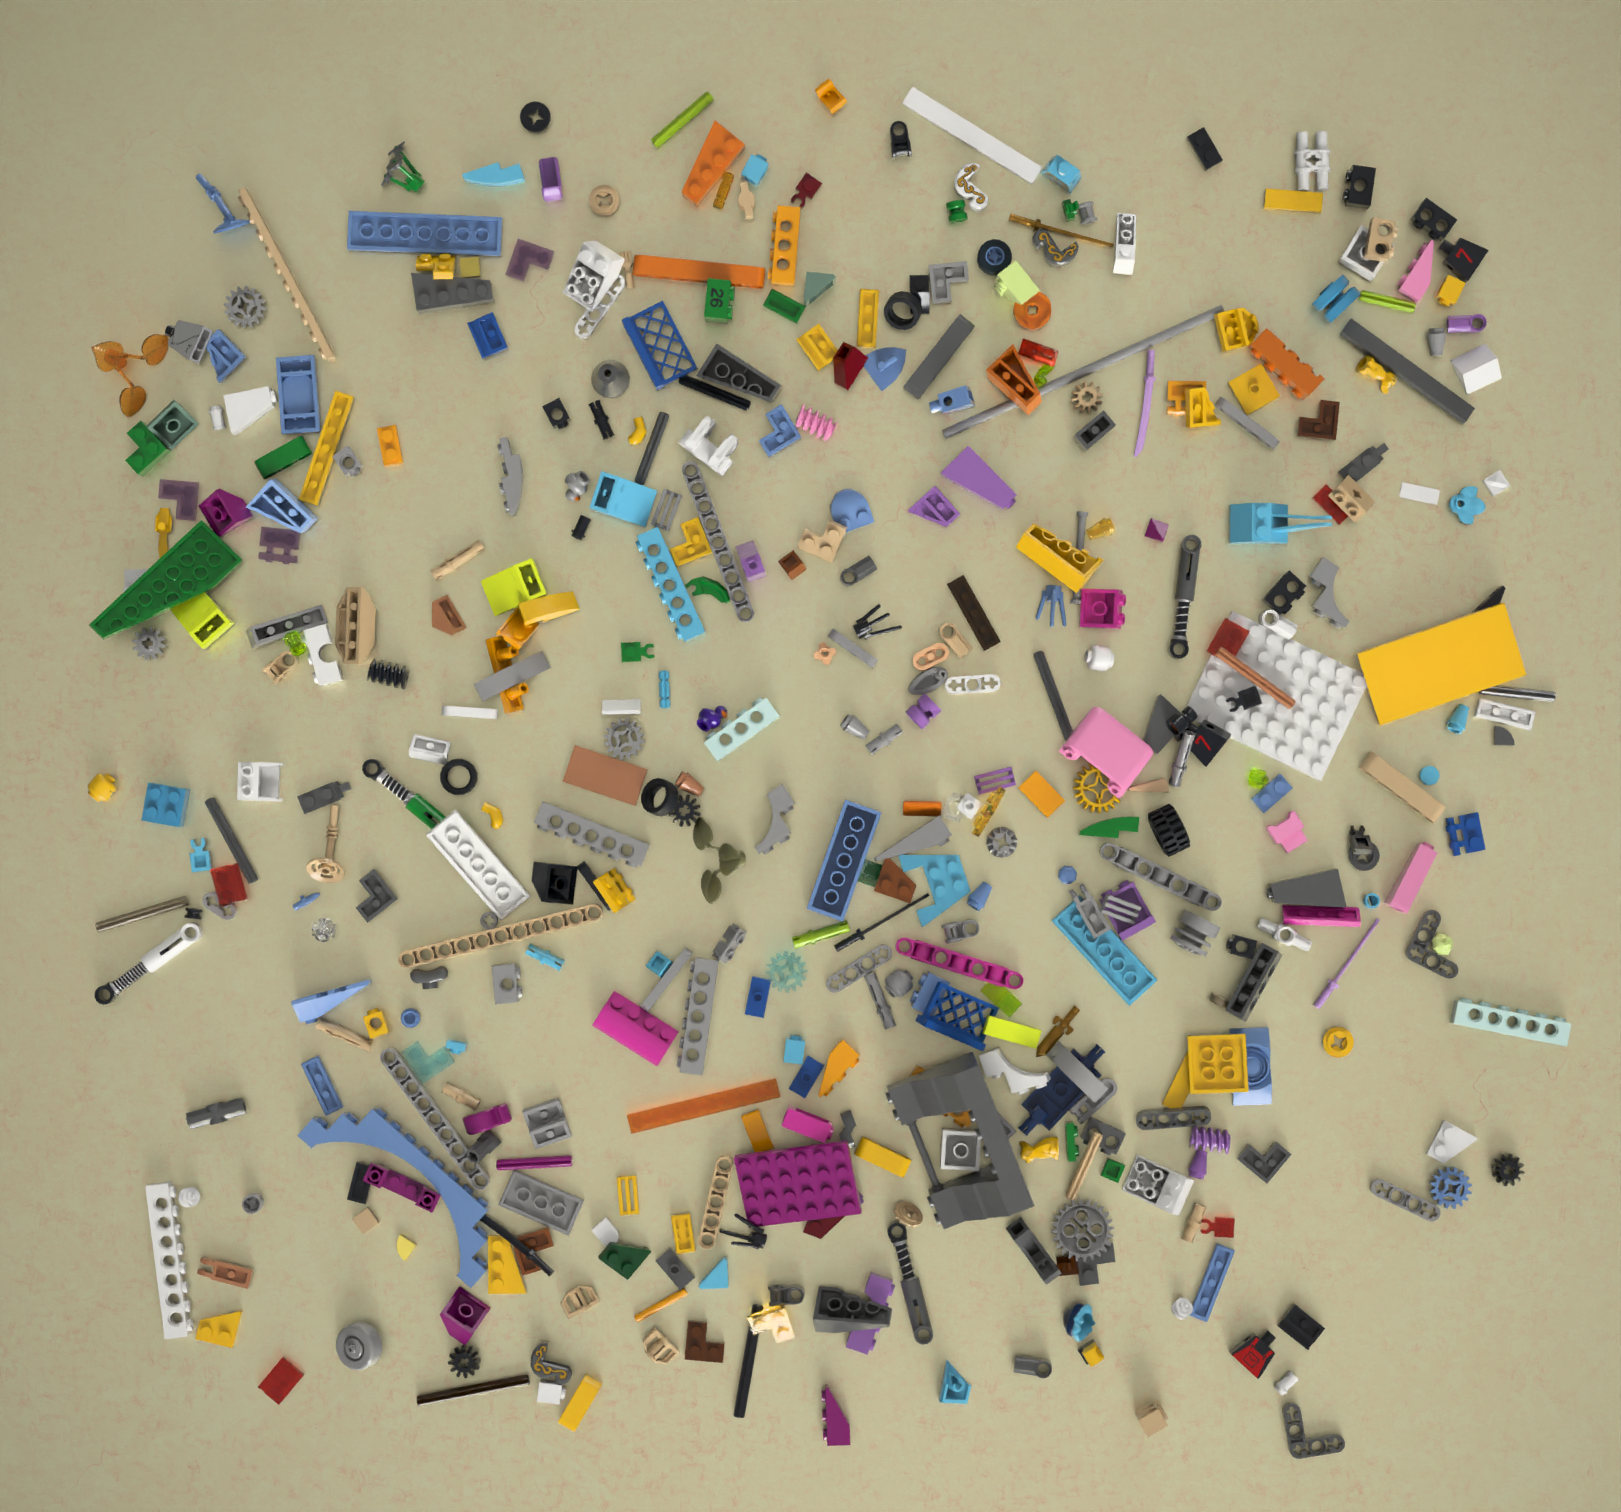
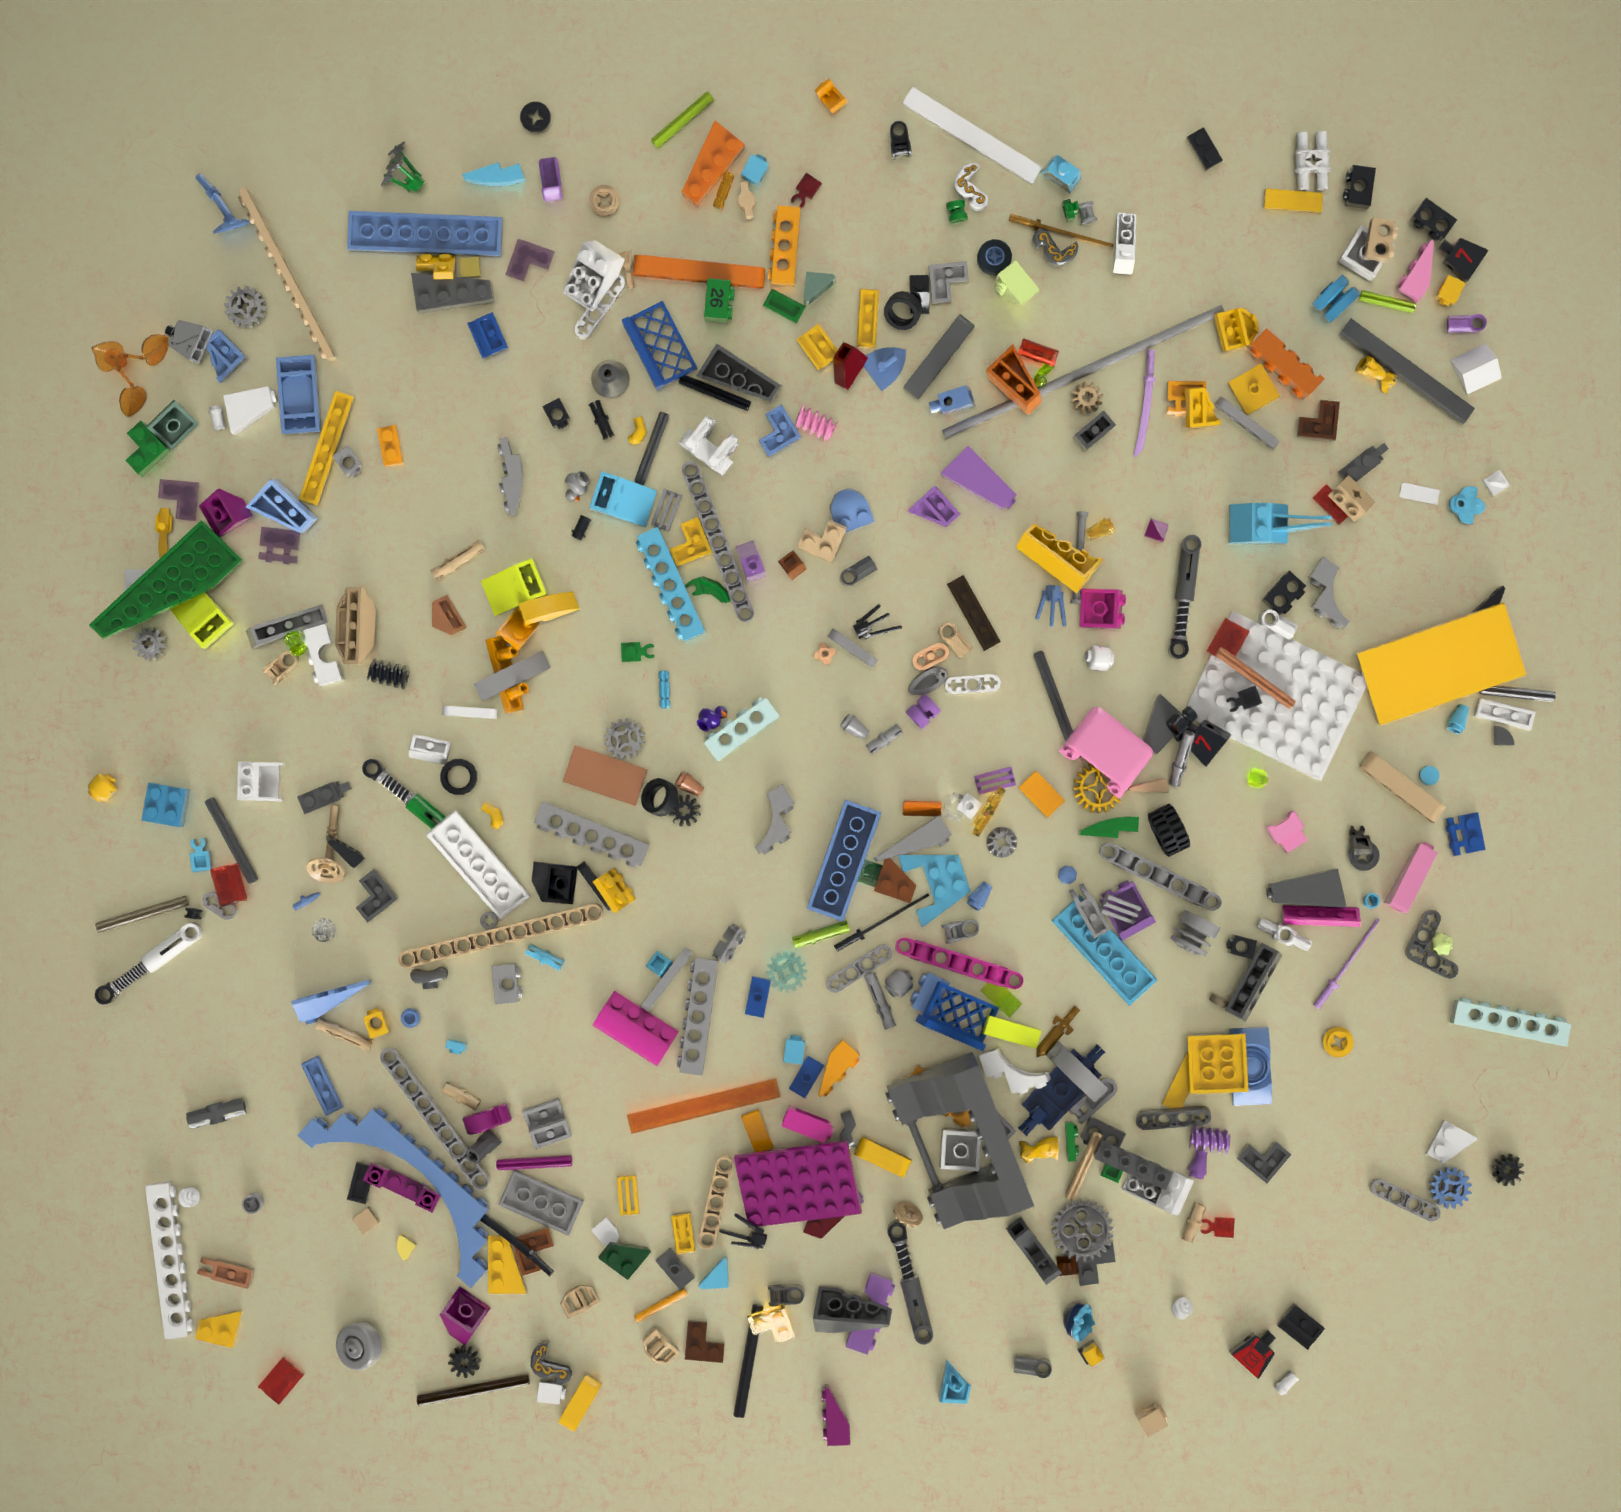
(283, 457): green beam -> none
(349, 854): none -> black slope
(425, 1065): clear light blue plate -> none
(621, 706): white slope -> none
(728, 859): olive plant -> none
(1033, 321): orange plate -> none
(1133, 1164): none -> dark grey brick
(1212, 1282): medium blue tile -> none
(1271, 793): medium blue plate -> none
(1300, 1439): dark grey beam -> none
(1436, 341): light grey cone -> none

